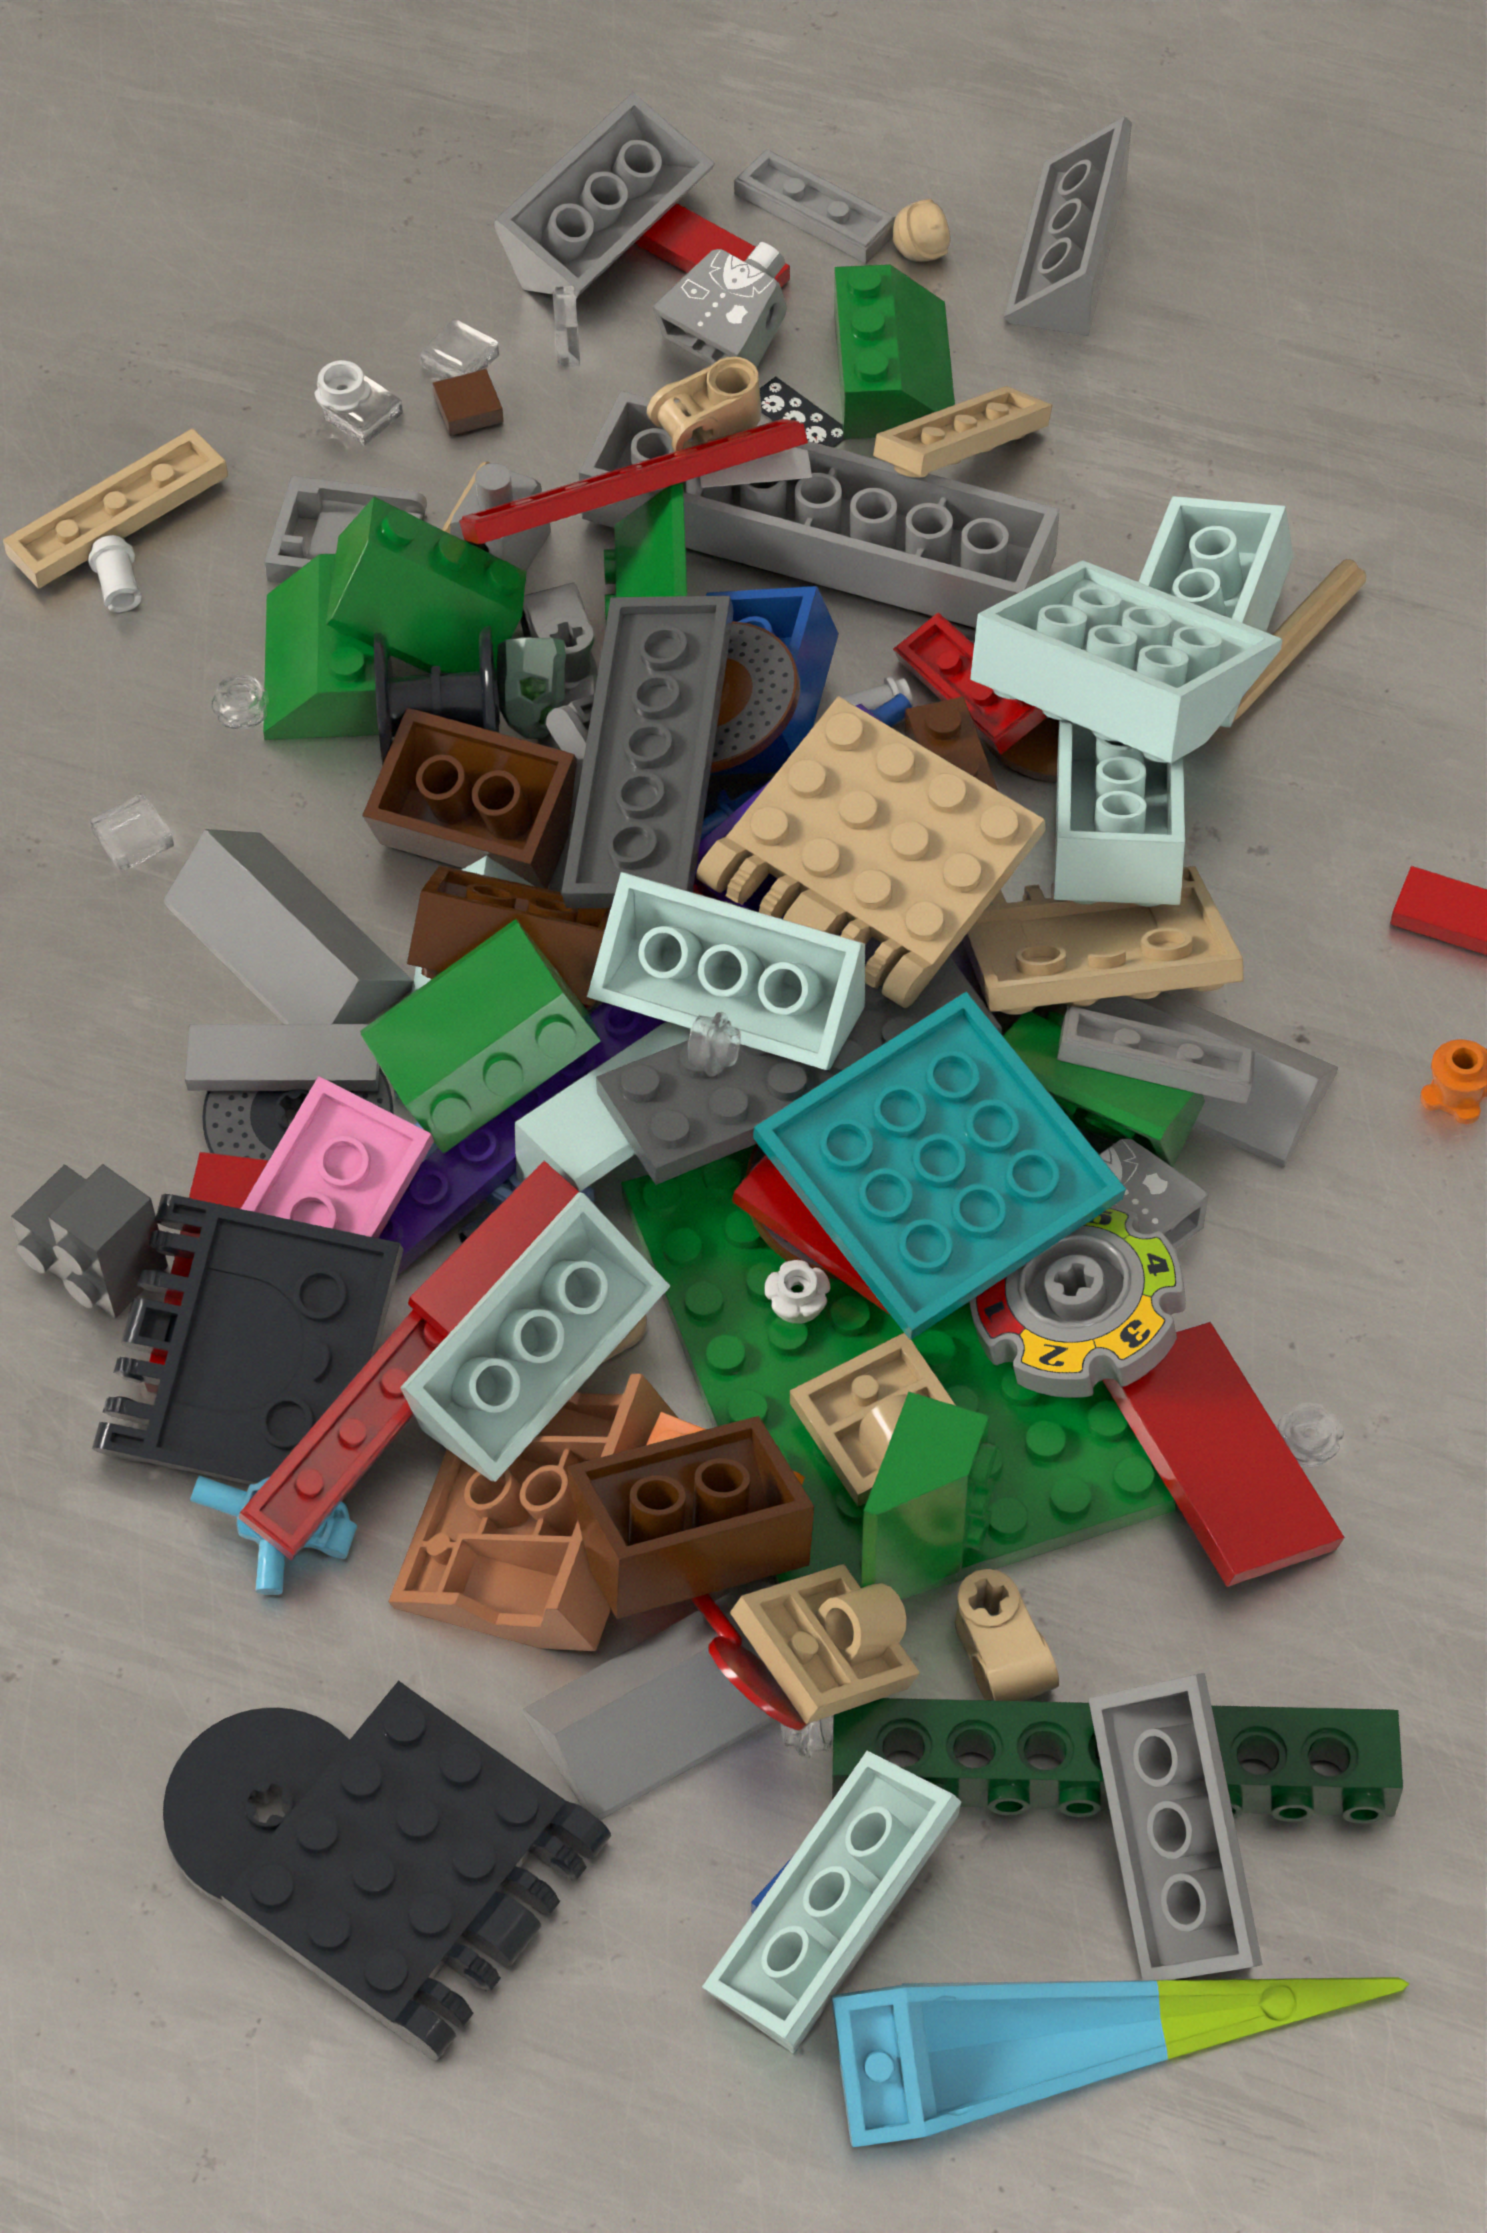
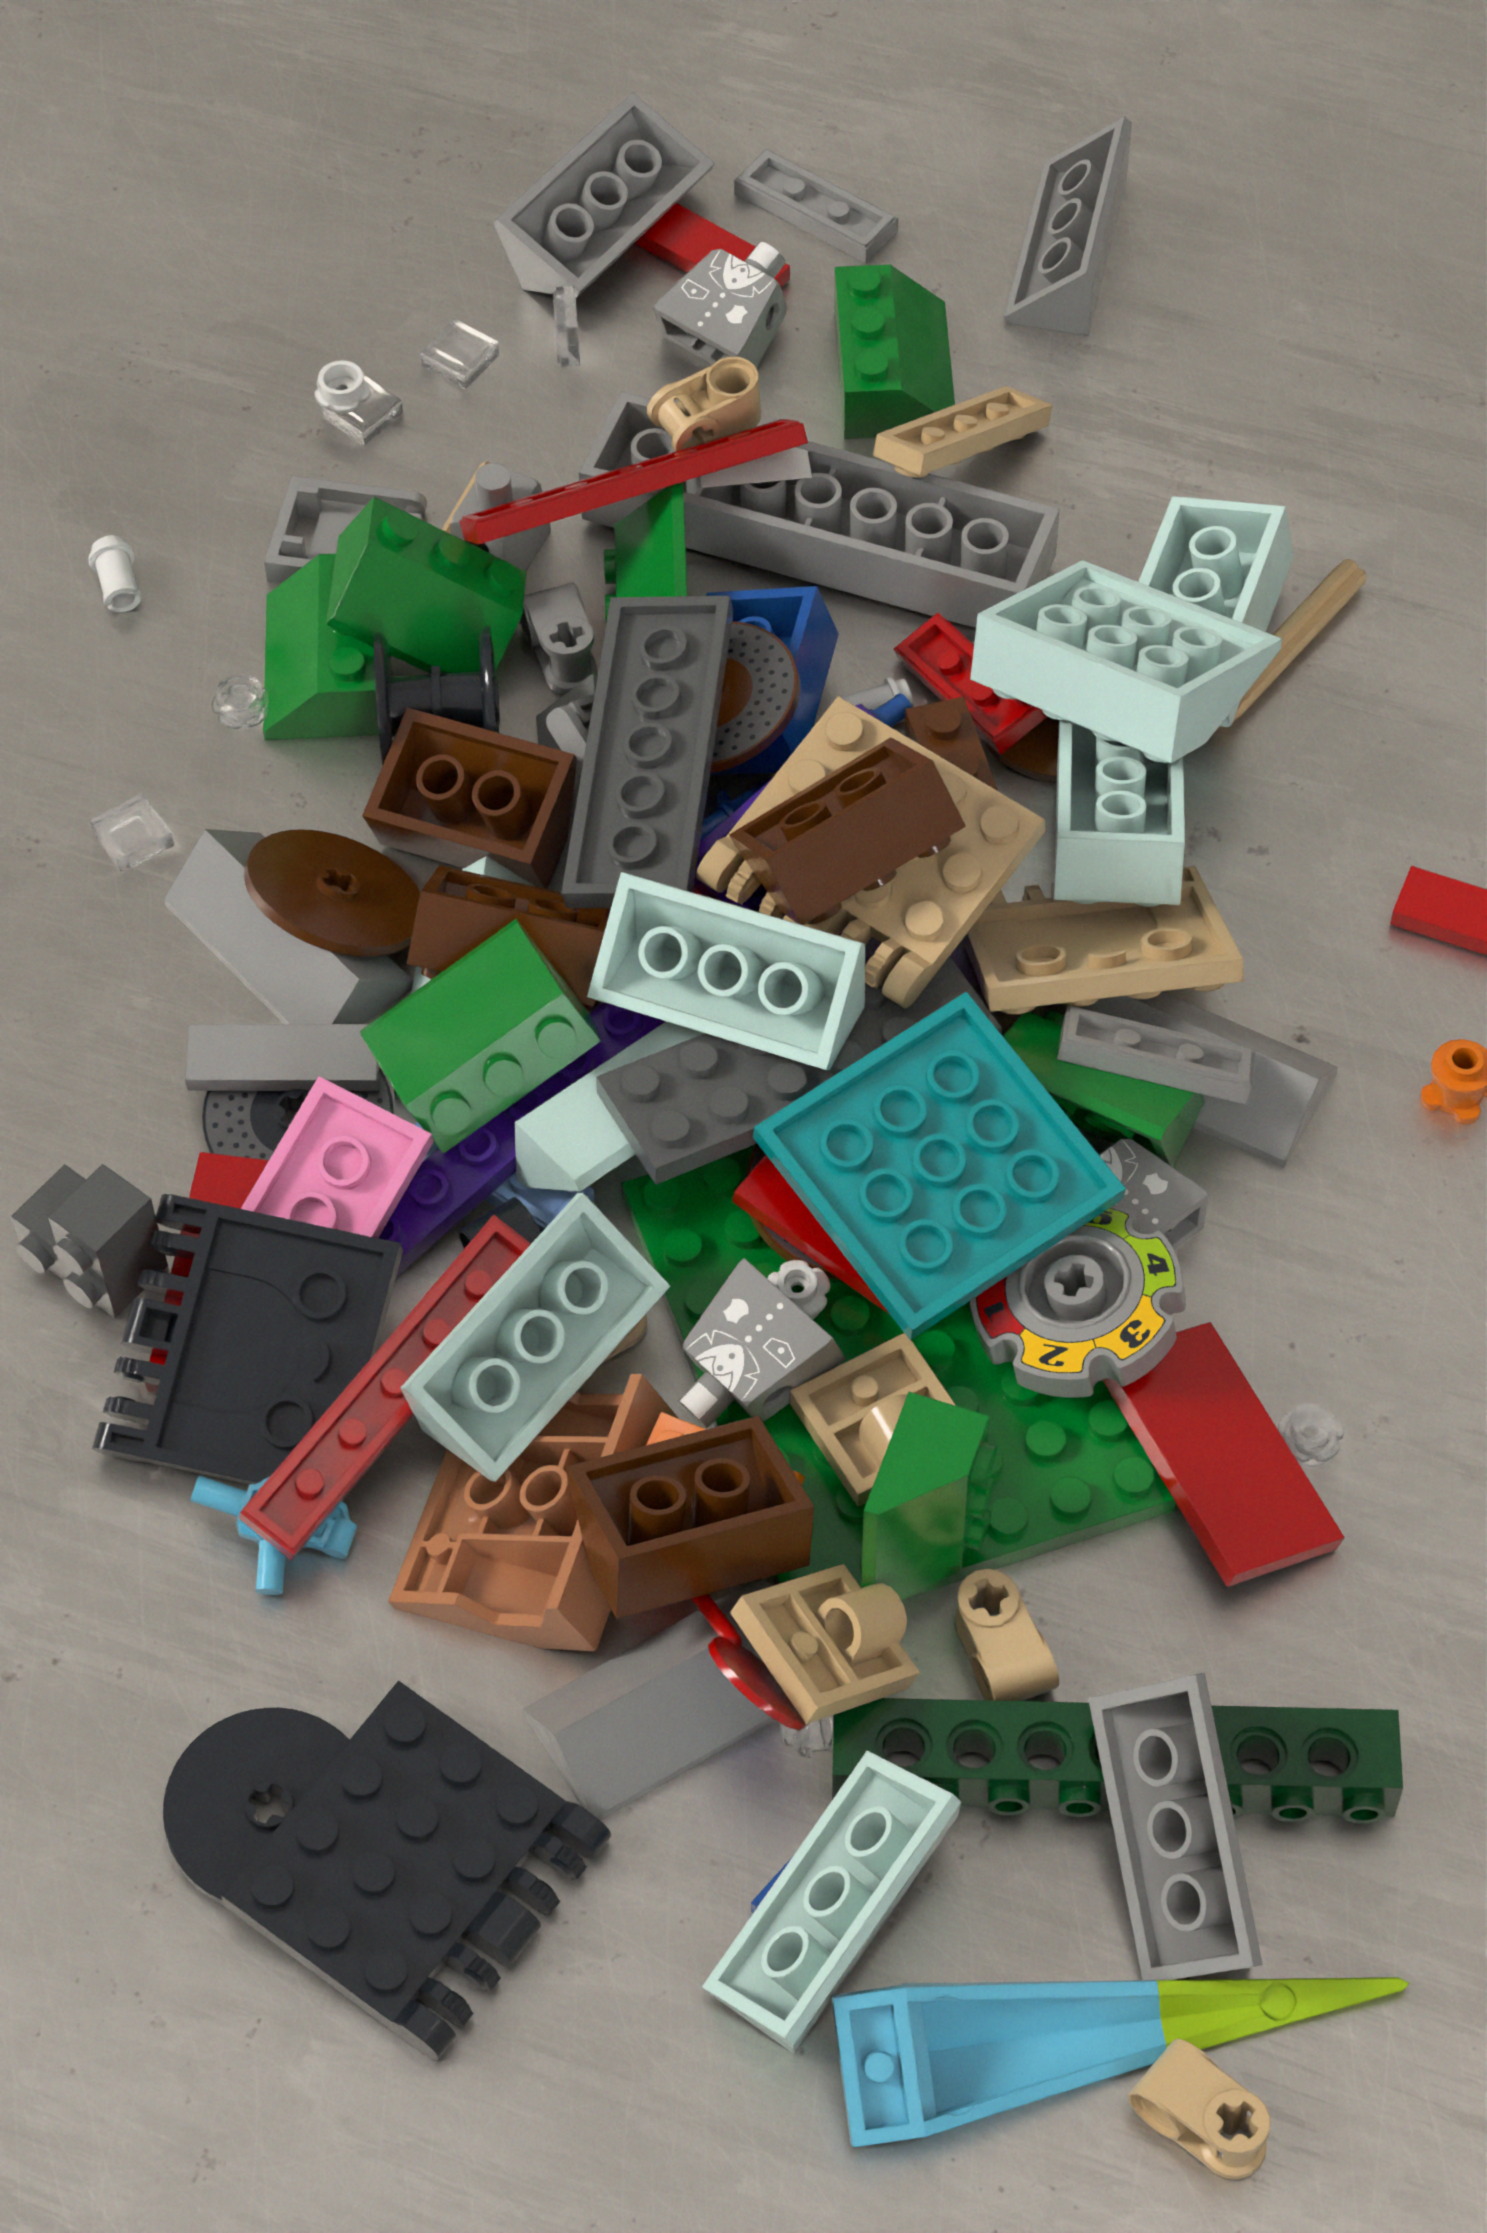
(115, 507): tan plate -> none
(332, 892): none -> reddish brown piece
(468, 402): reddish brown tile -> none
(491, 1249): red tile -> none
(530, 683): sand green rock -> none
(713, 1043): clear plate -> none
(753, 1349): none -> light grey torso
(784, 402): black sticker -> none
(849, 831): none -> reddish brown slope
(921, 231): tan piece -> none
(1196, 2102): none -> tan piece

